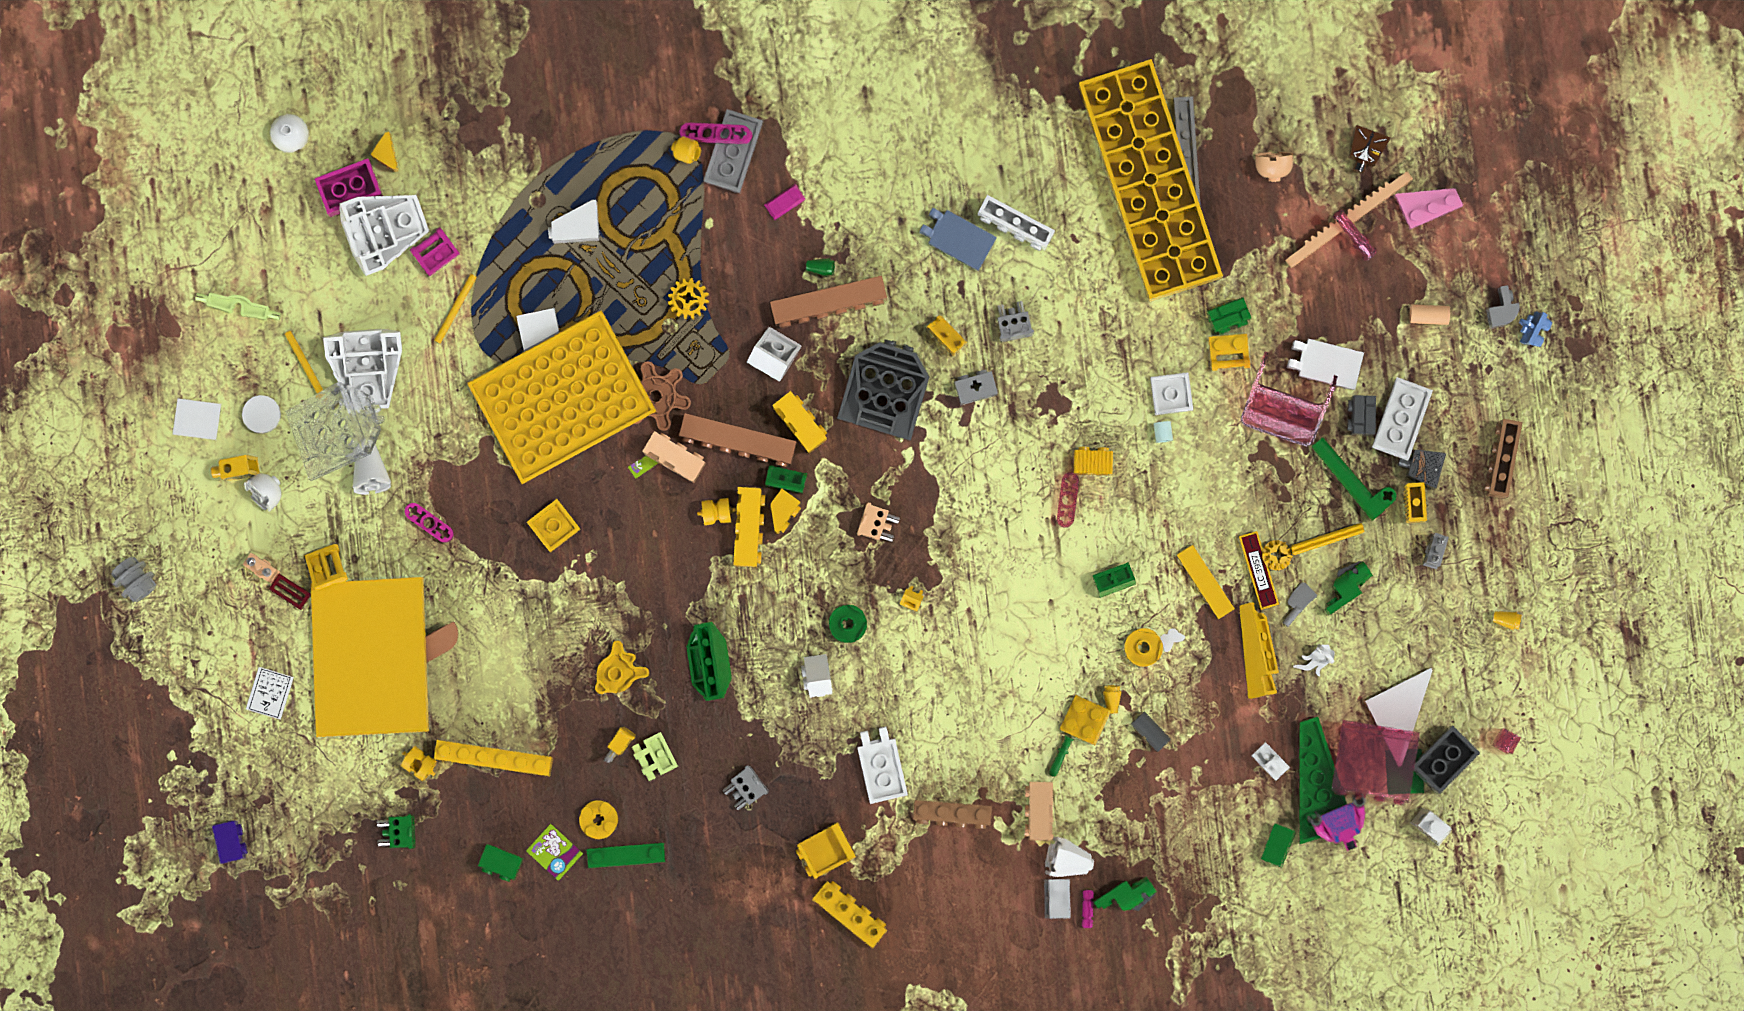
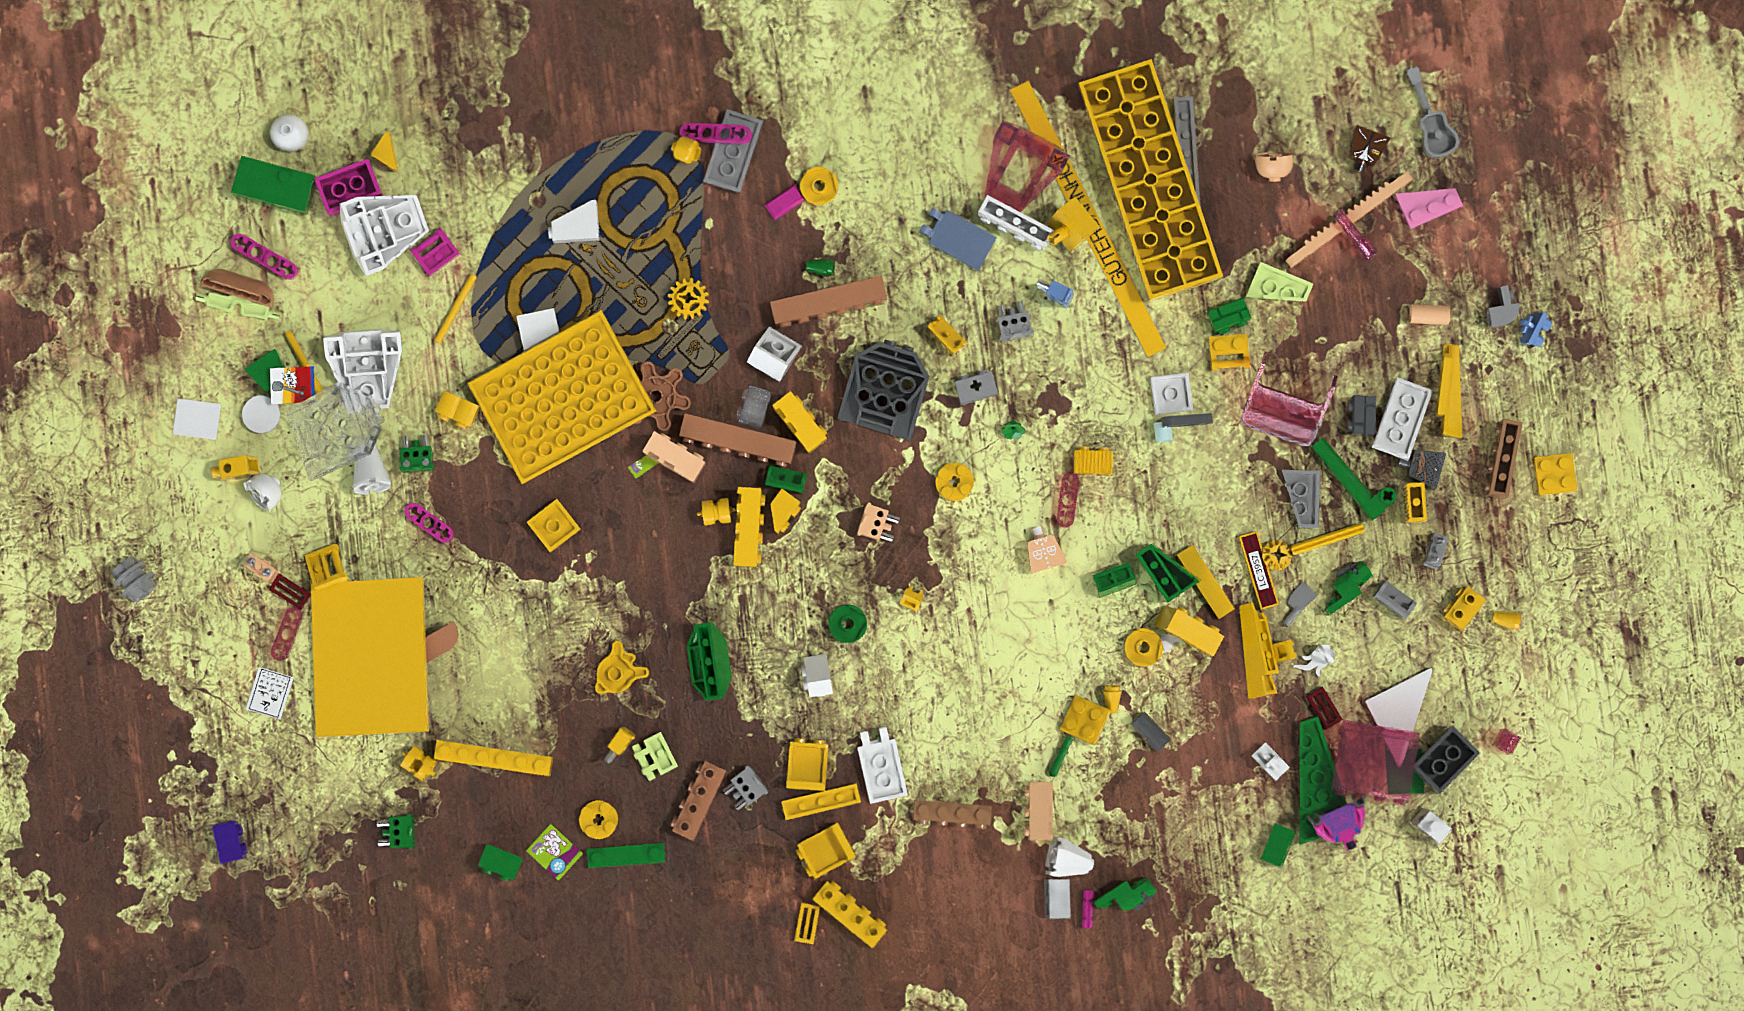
(239, 286): none -> nougat brick
(261, 369): none -> green torso
(265, 255): none -> dark pink beam
(274, 185): none -> green brick
(276, 645): none -> clear pink beam
(291, 384): none -> sticker
(416, 464): none -> green piece
(457, 409): none -> yellow brick
(699, 800): none -> nougat brick
(754, 407): none -> clear brick
(807, 765): none -> yellow panel
(810, 907): none -> yellow tile
(821, 801): none -> yellow plate
(825, 177): none -> yellow plate
(963, 488): none -> yellow plate
(1013, 430): none -> green plant
(1021, 138): none -> clear pink windscreen
(1044, 551): none -> light nougat torso
(1057, 292): none -> medium blue piece
(1071, 225): none -> yellow brick
(1099, 240): none -> yellow sticker
(1166, 572): none -> green wedge
(1187, 420): none -> dark grey beam
(1189, 629): none -> yellow wedge
(1277, 284): none -> yellowish green wing
(1284, 651): none -> yellow tile
(1304, 495): none -> light grey wing
(1317, 711): none -> dark red tile
(1323, 361): white tile -> none
(1394, 600): none -> light grey hinge
(1438, 135): none -> light grey piece
(1449, 393): none -> yellow wedge
(1463, 608): none -> yellow brick
(1555, 474): none -> yellow plate

